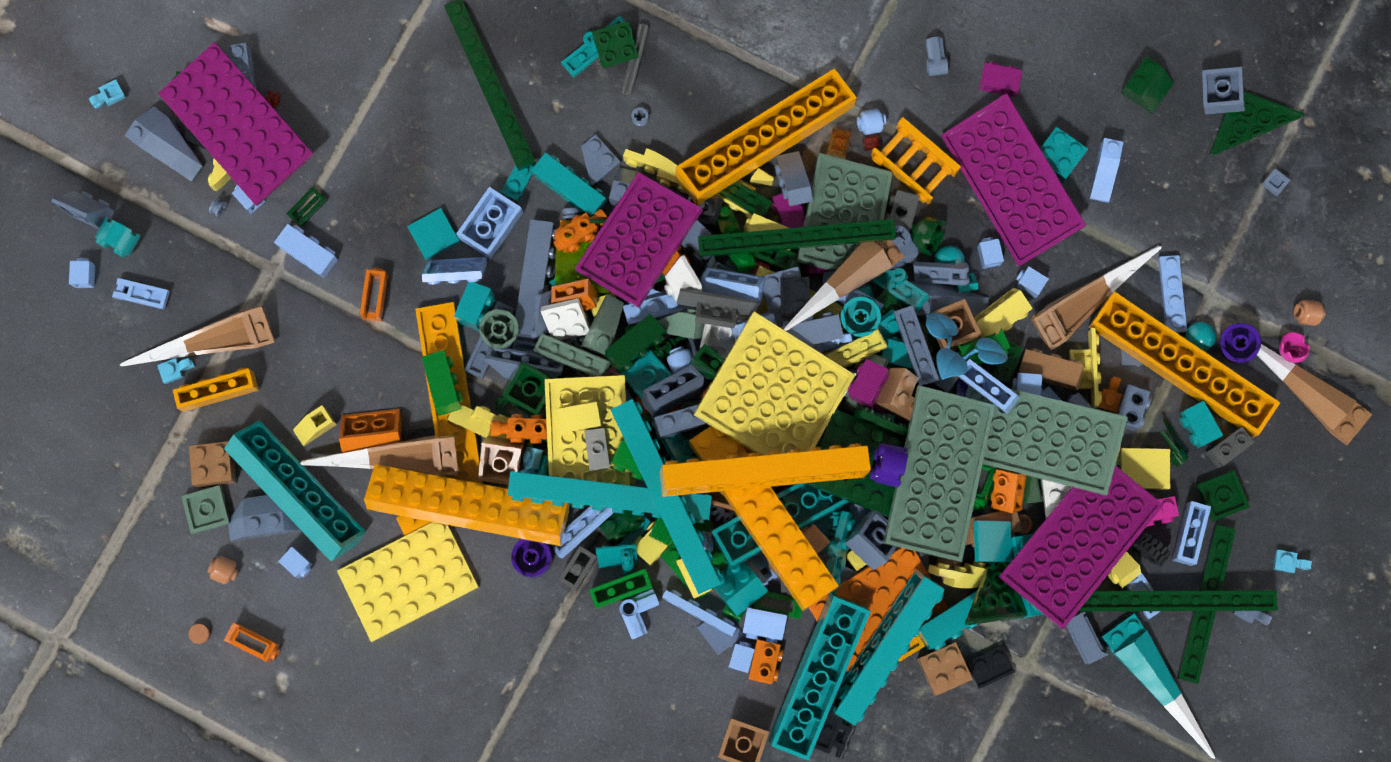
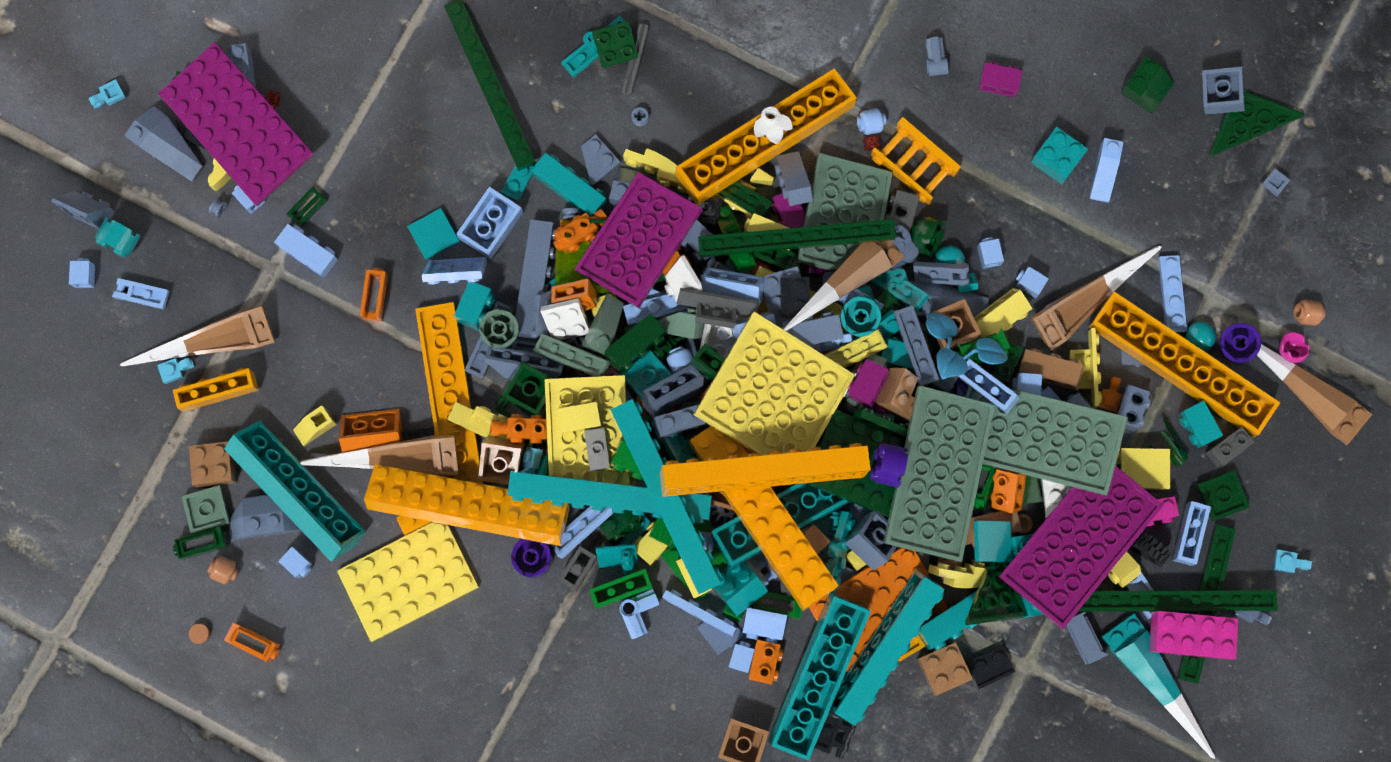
(200, 543): none -> dark green window
(442, 382): green brick -> none
(773, 127): none -> white plate
(838, 143): clear orange slope -> none
(1013, 180): magenta plate -> none
(1193, 635): none -> dark pink brick

